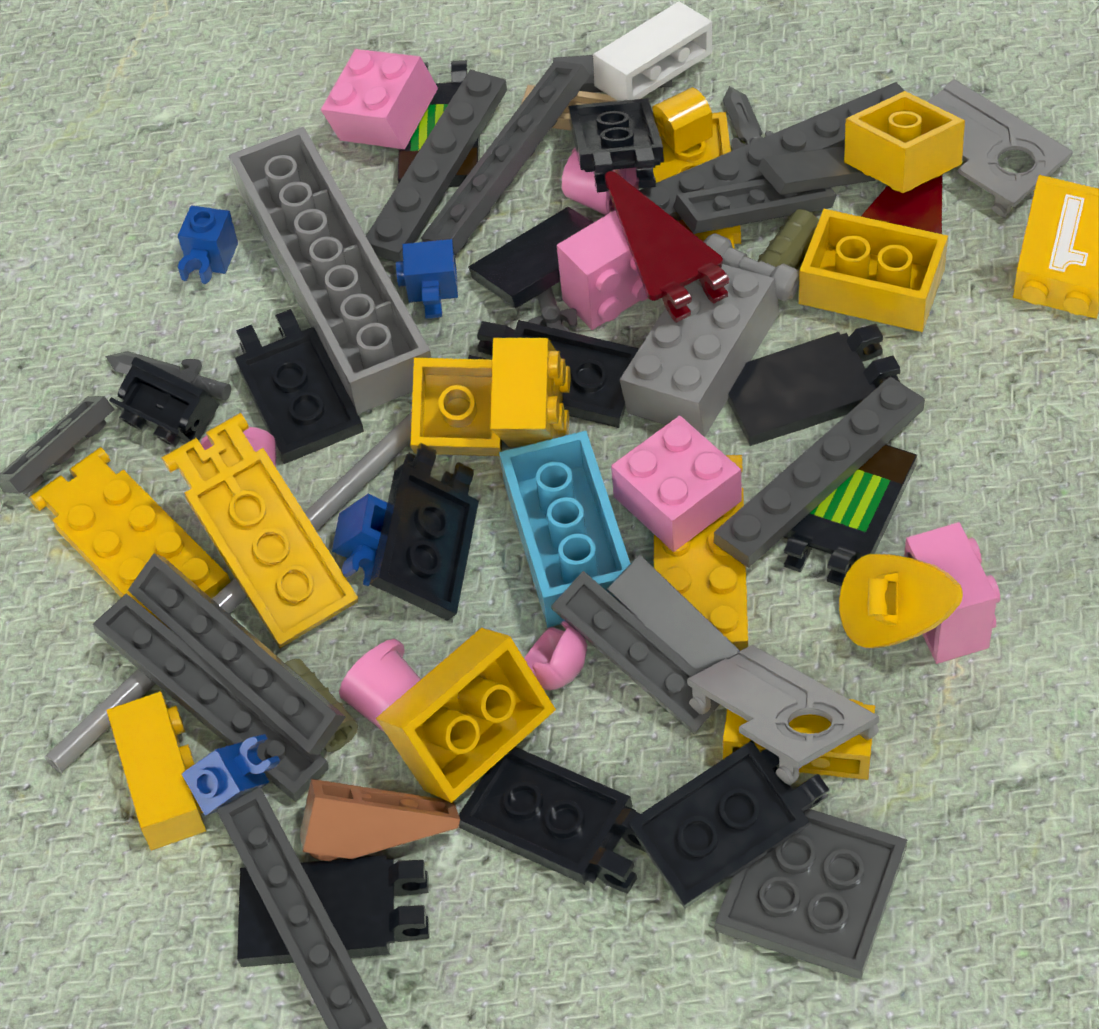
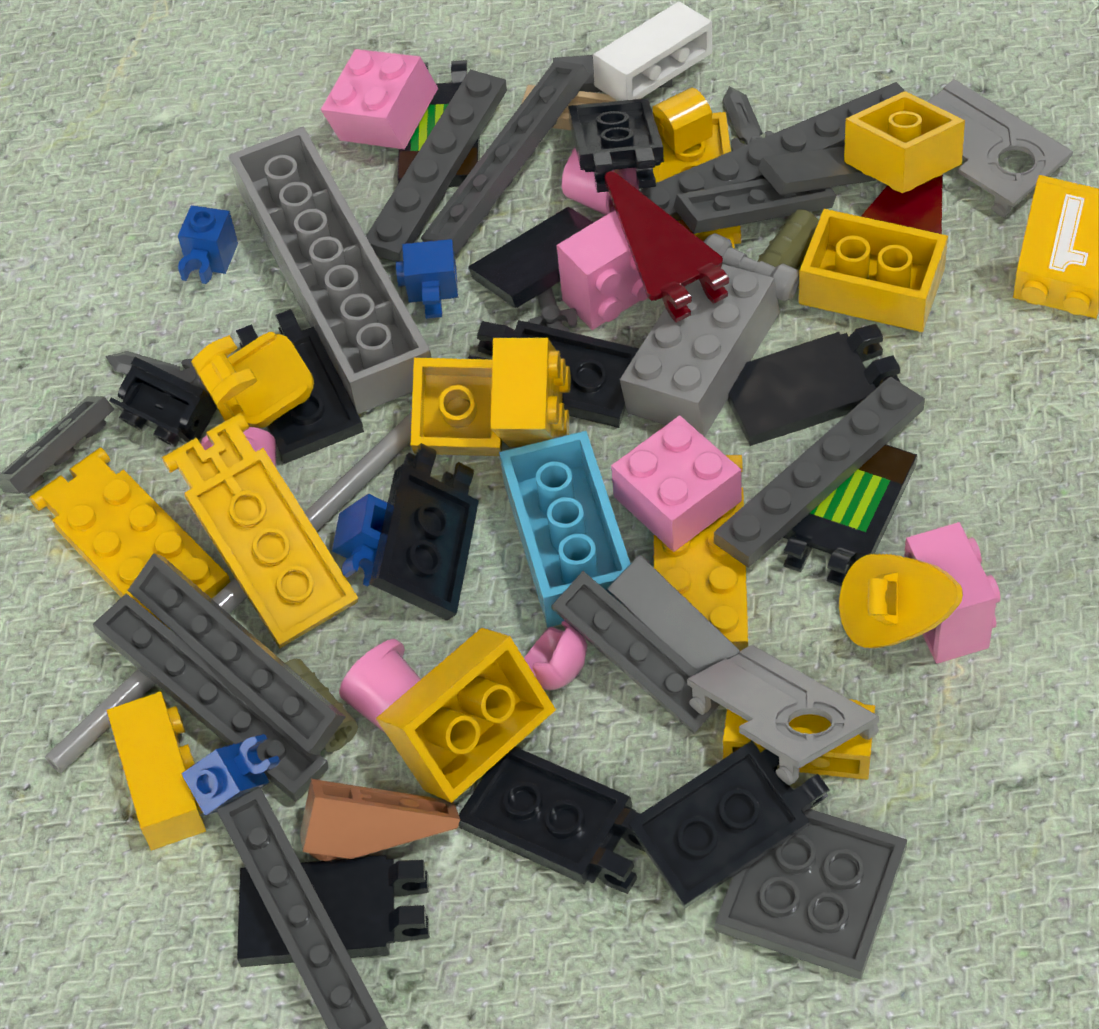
(256, 380): none -> yellow piece

